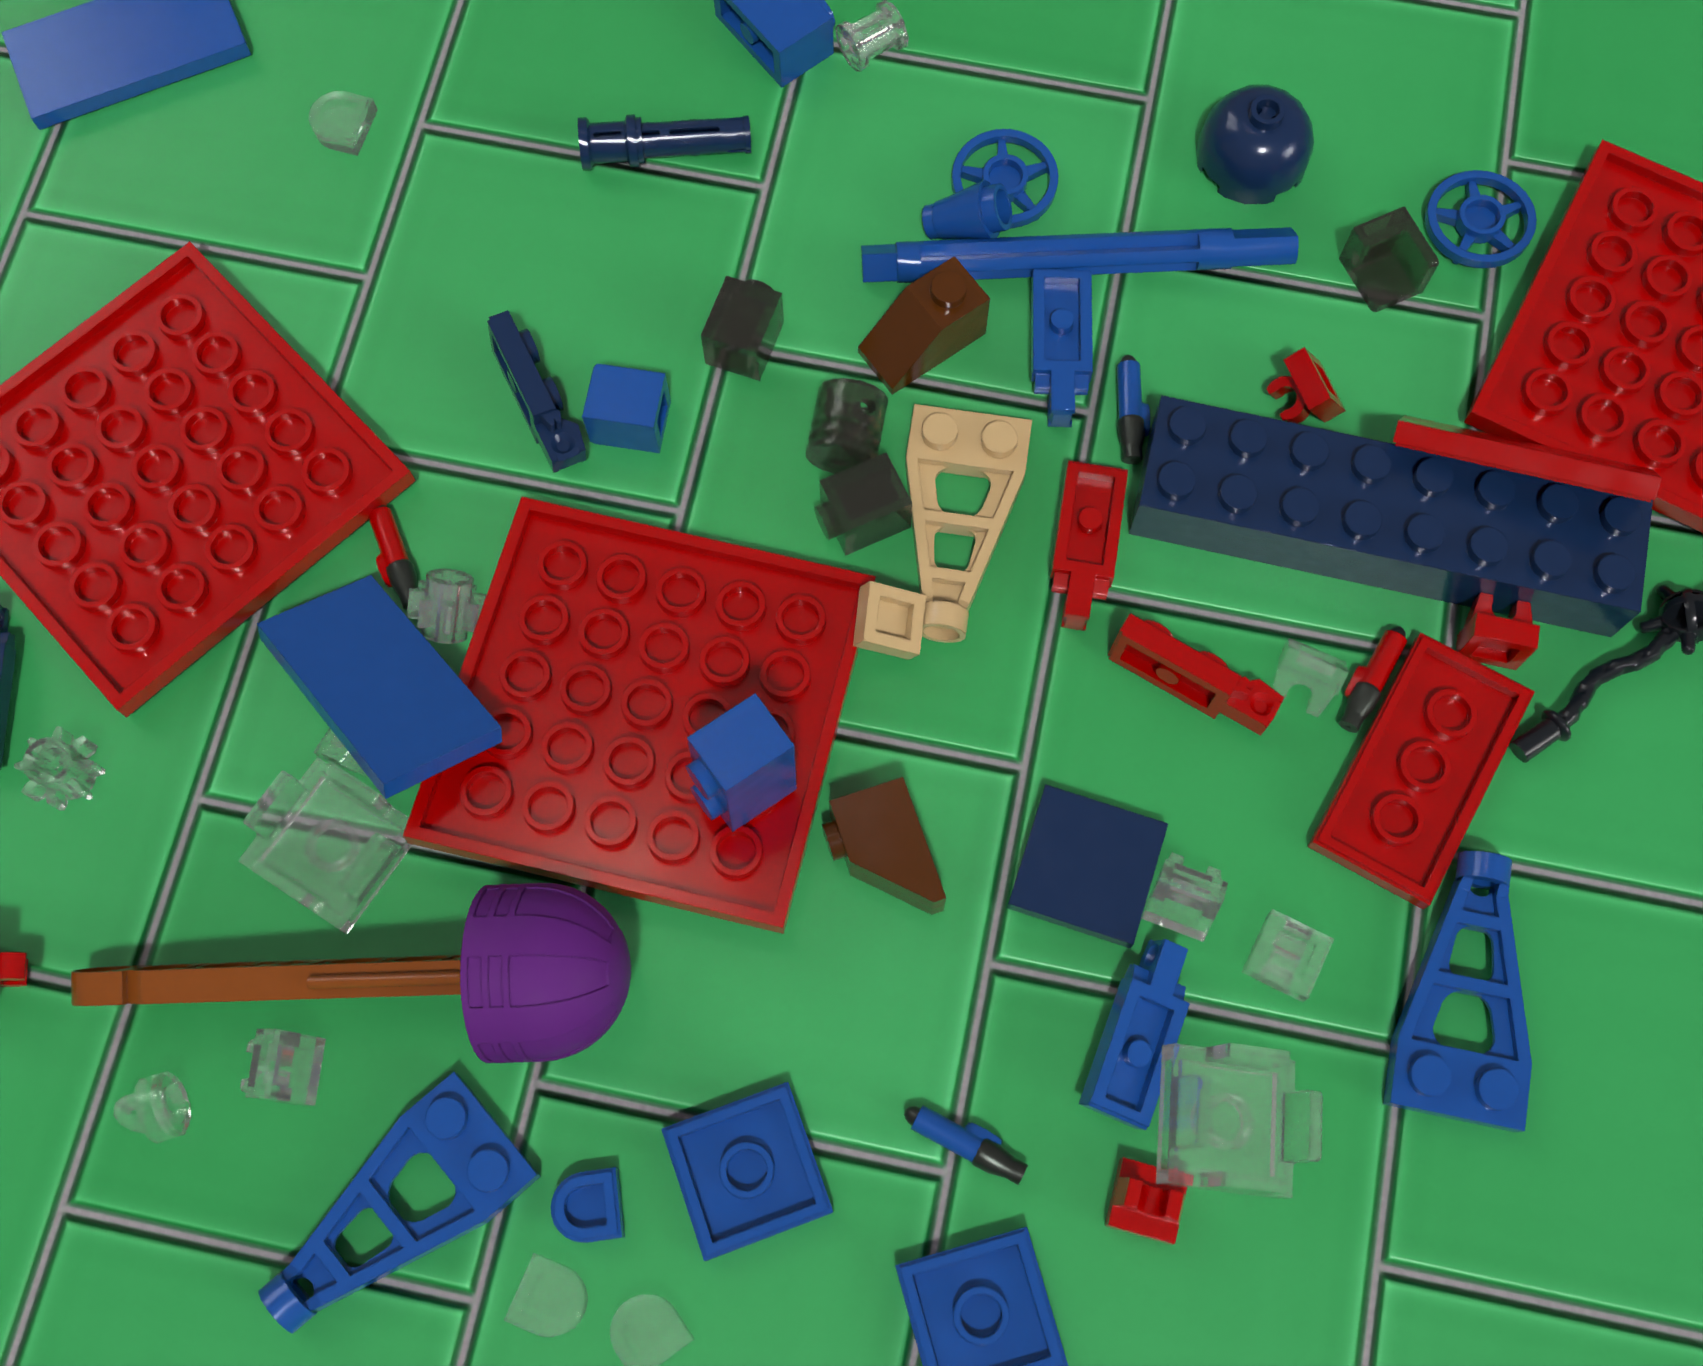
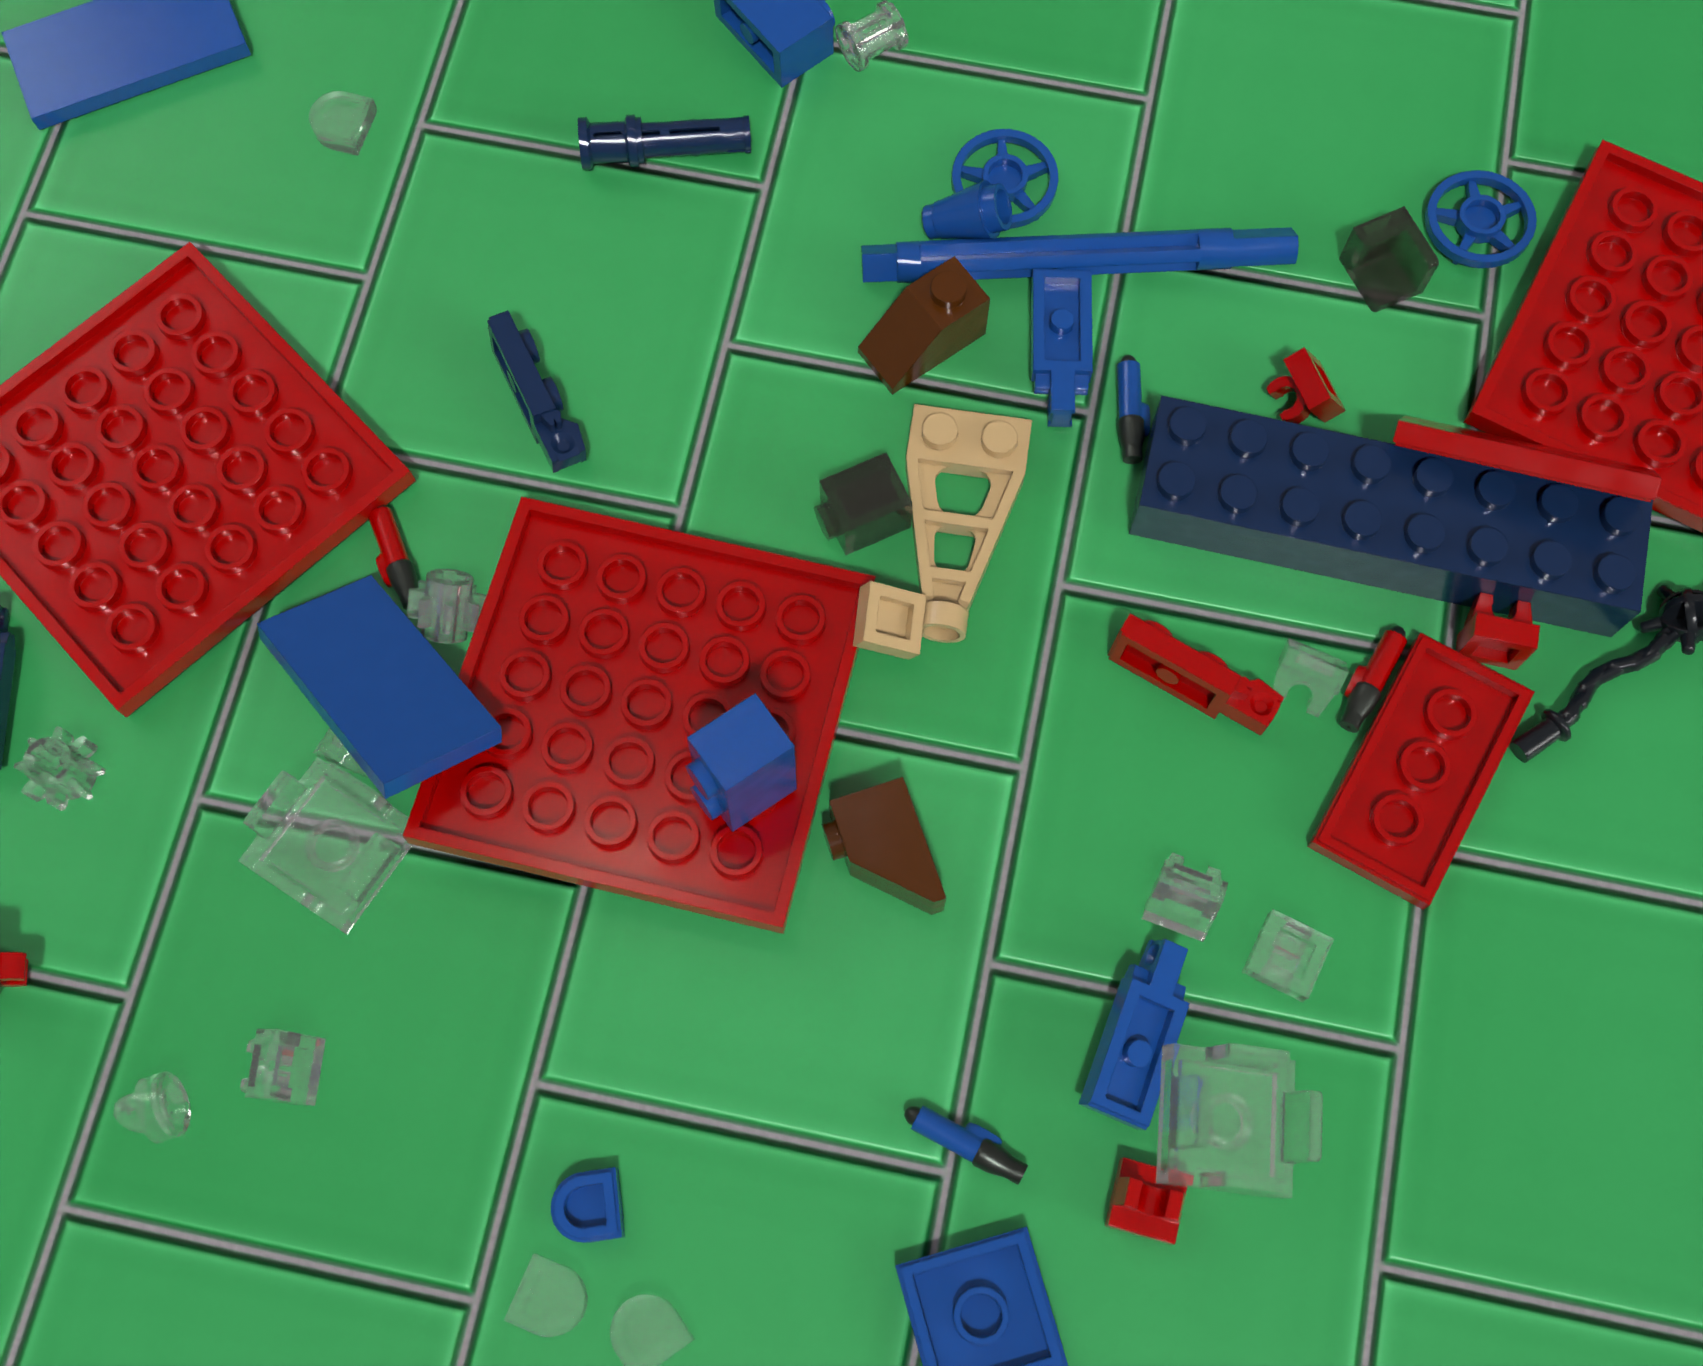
(471, 1152): blue plate -> none
(534, 975): dark purple piece -> none
(626, 408): blue panel -> none
(743, 327): clear smoke brick -> none
(746, 1171): blue tile -> none
(842, 429): clear smoke piece -> none
(1087, 538): red hinge -> none
(1088, 866): dark blue tile -> none
(1256, 144): dark blue cylinder -> none
(1452, 1081): blue plate -> none

